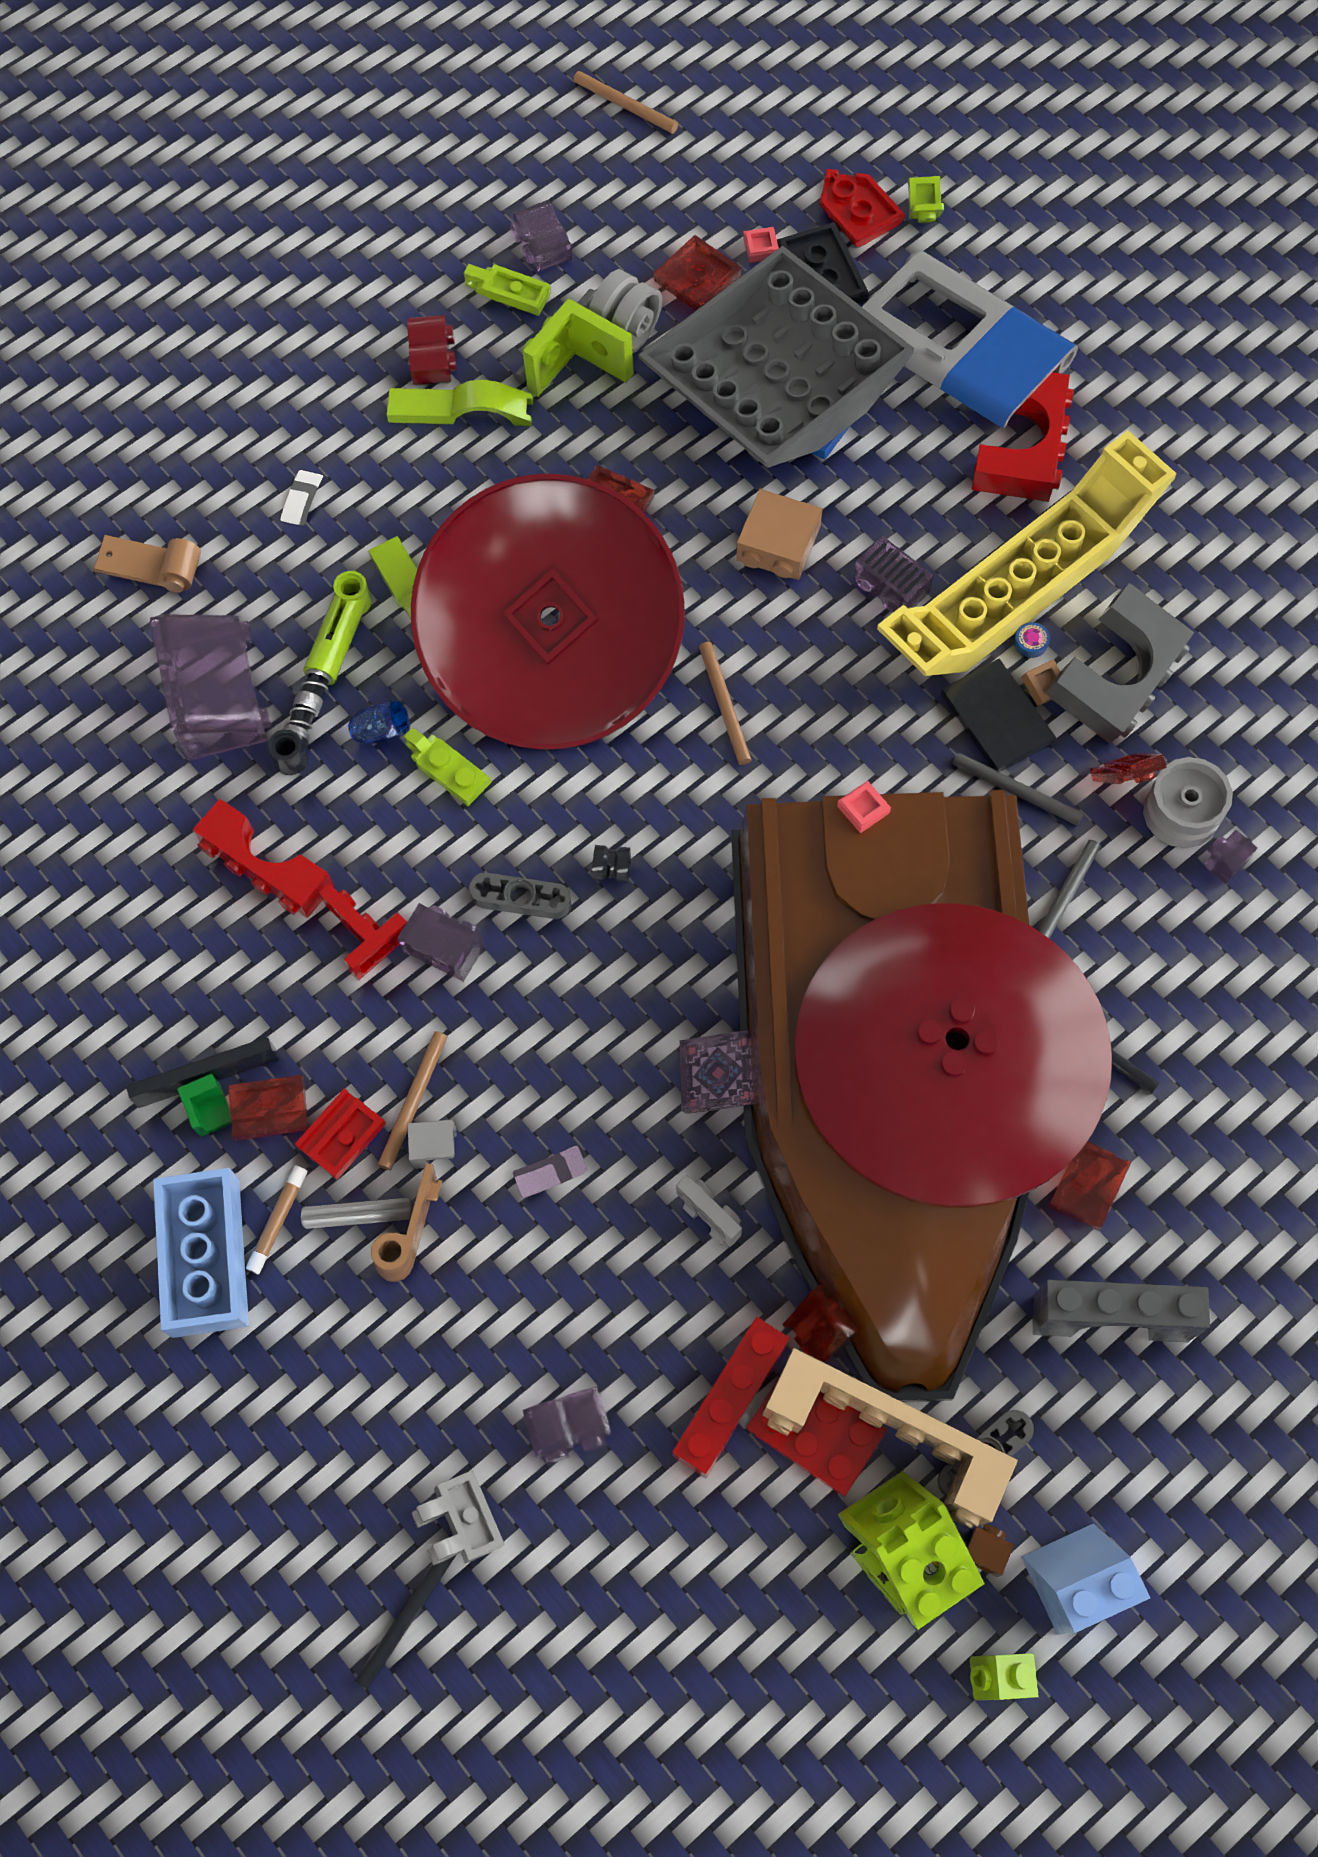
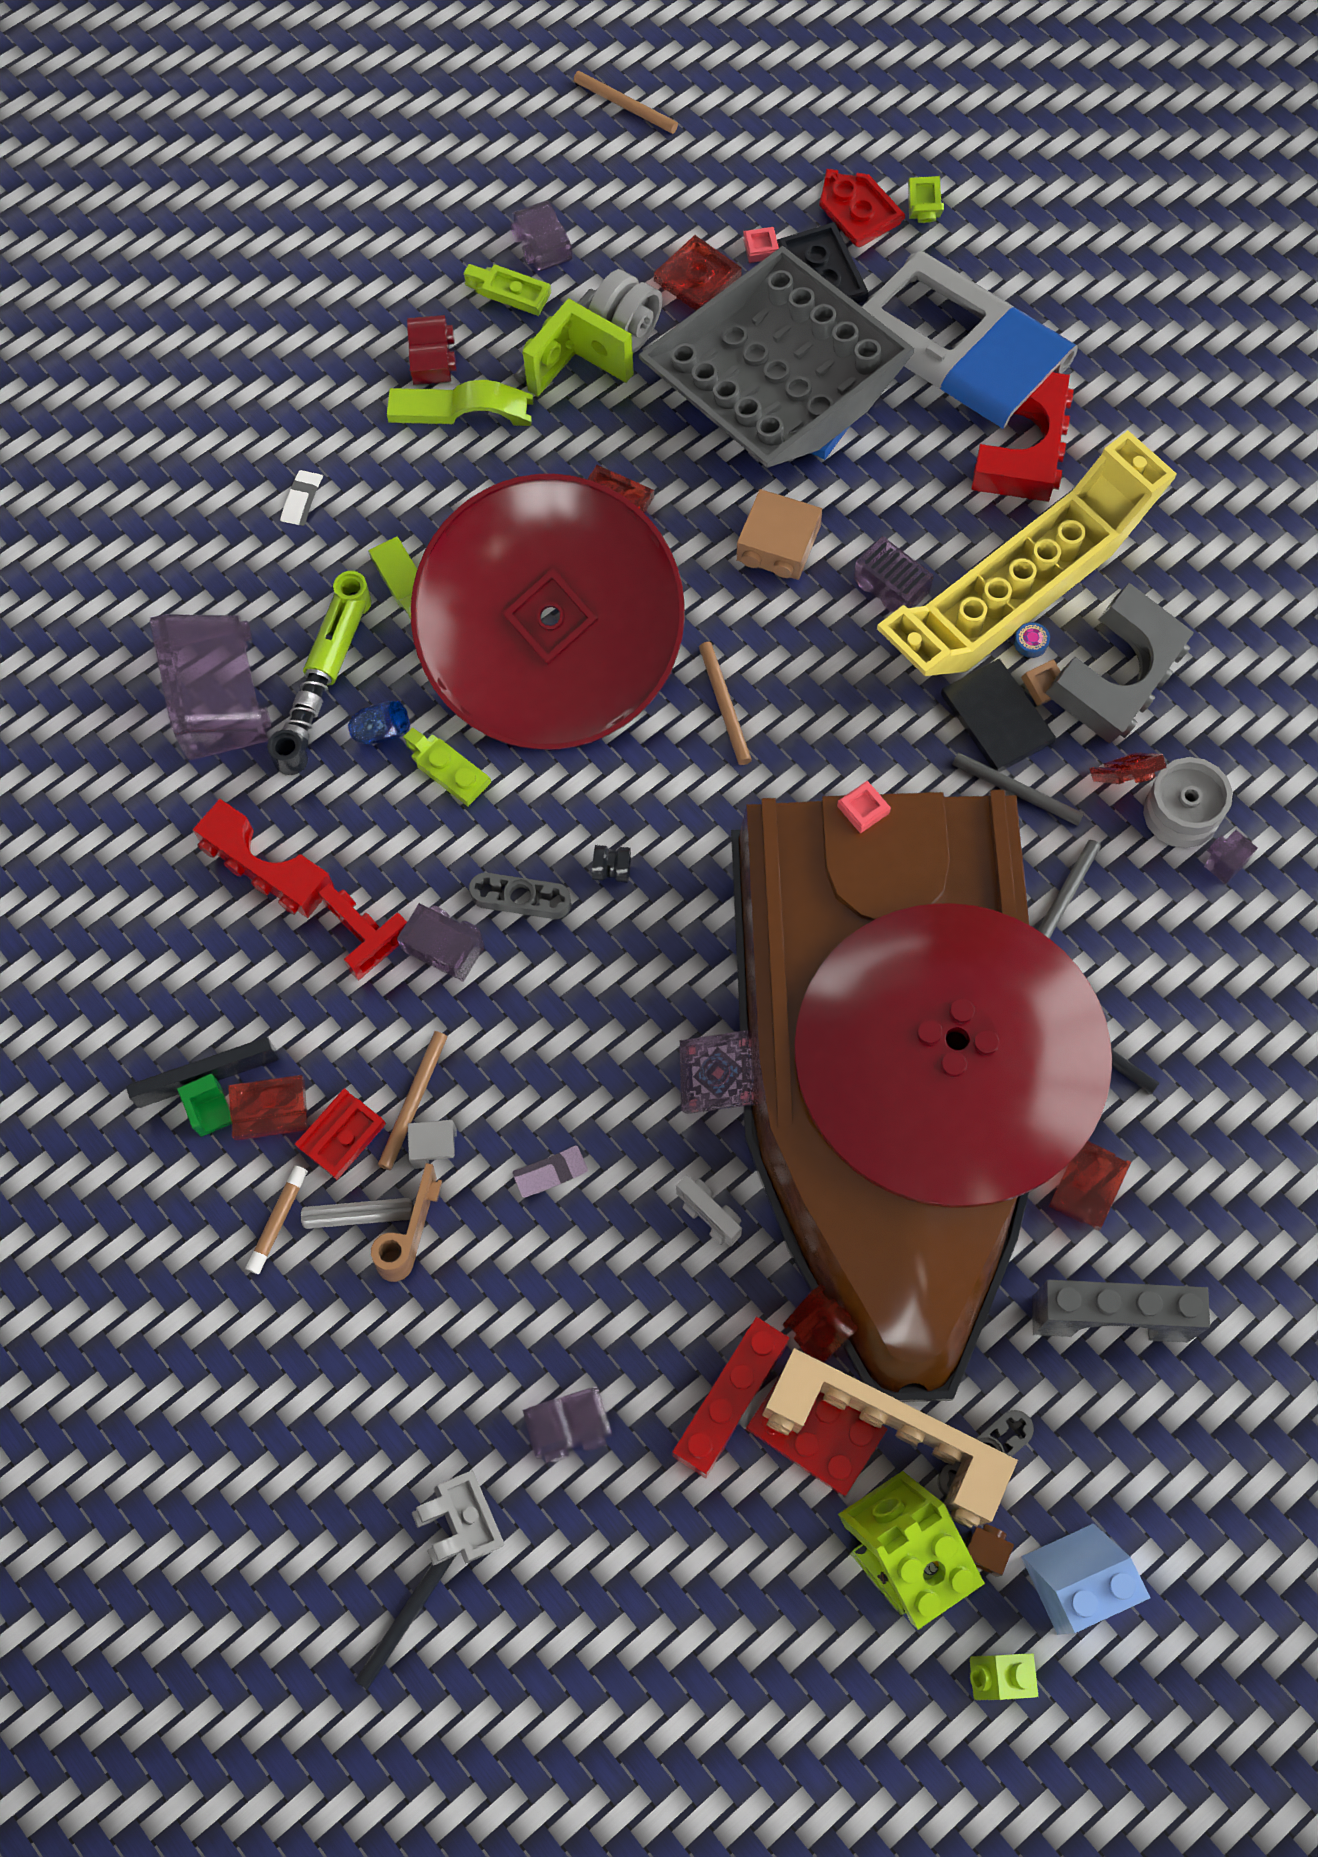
(164, 567): medium nougat door -> none
(200, 1253): light blue brick -> none

